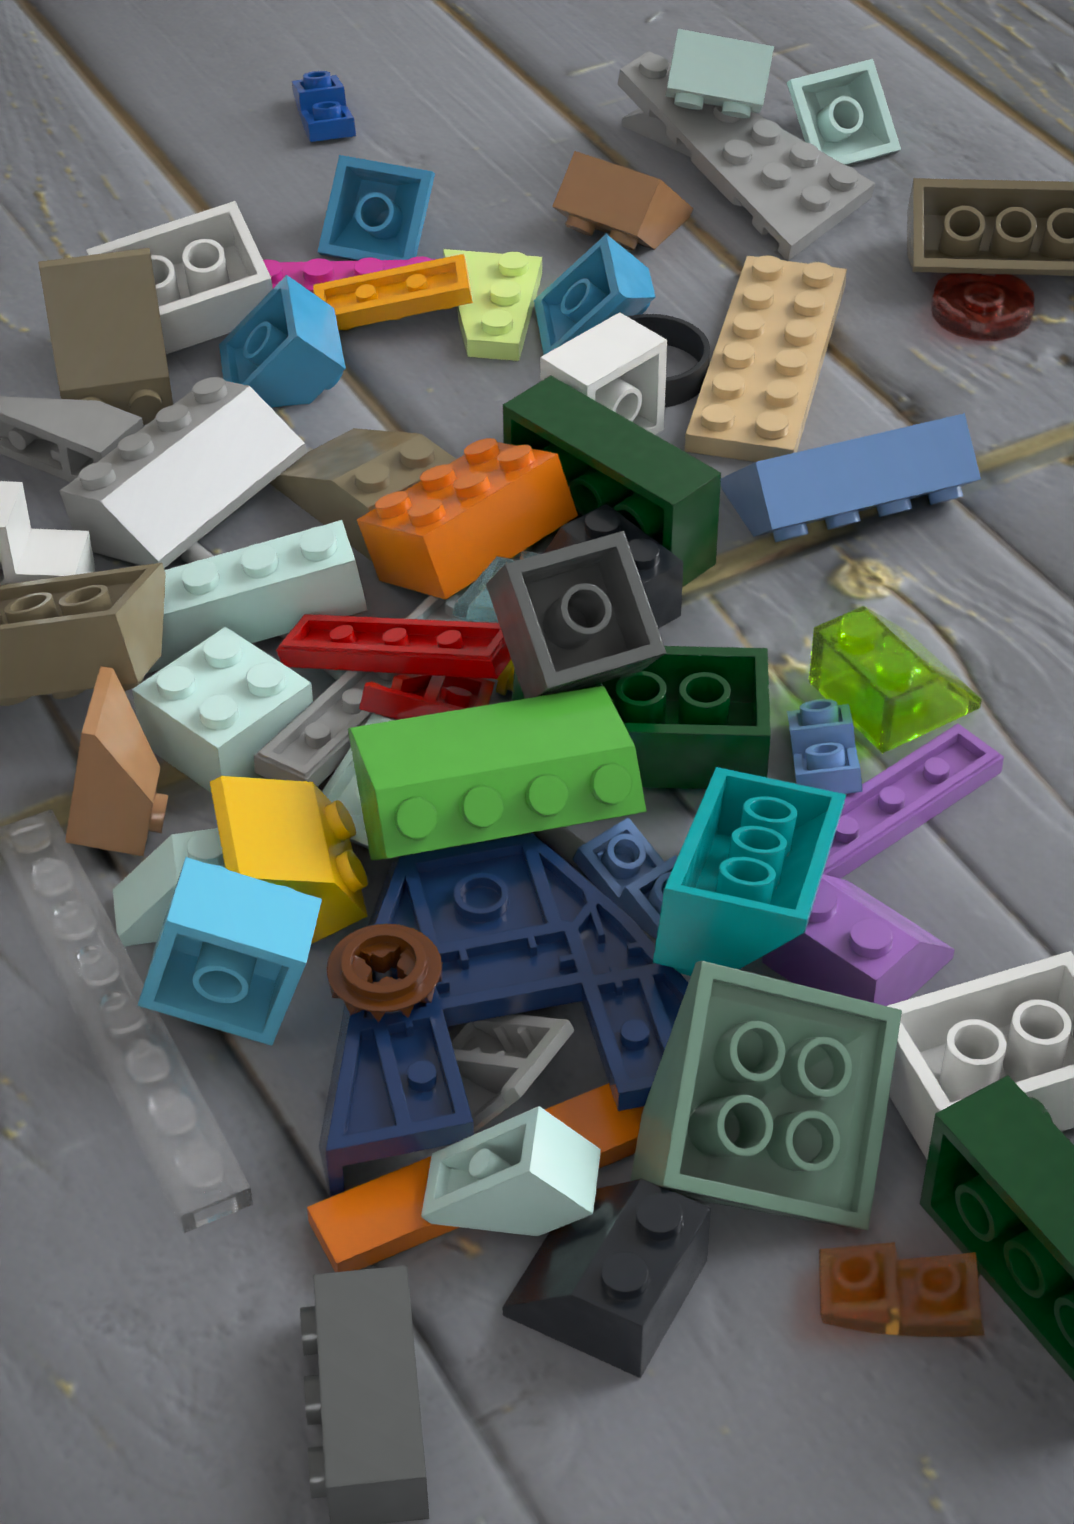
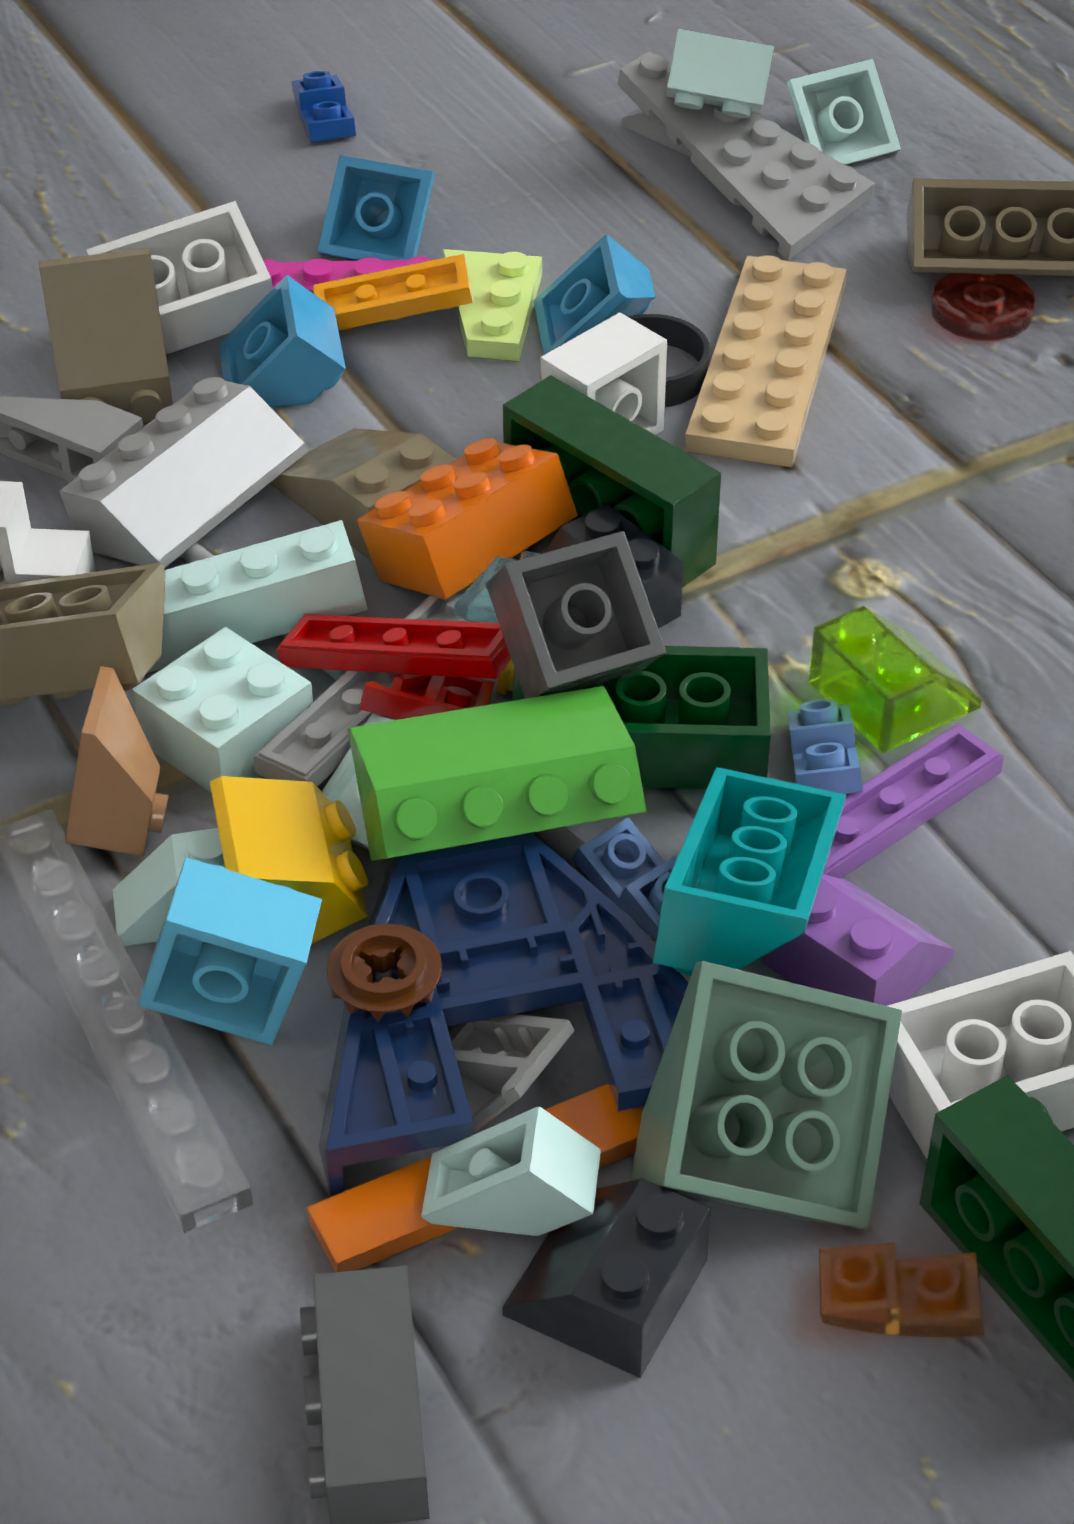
(619, 202): medium nougat slope -> none
(854, 477): medium blue slope -> none

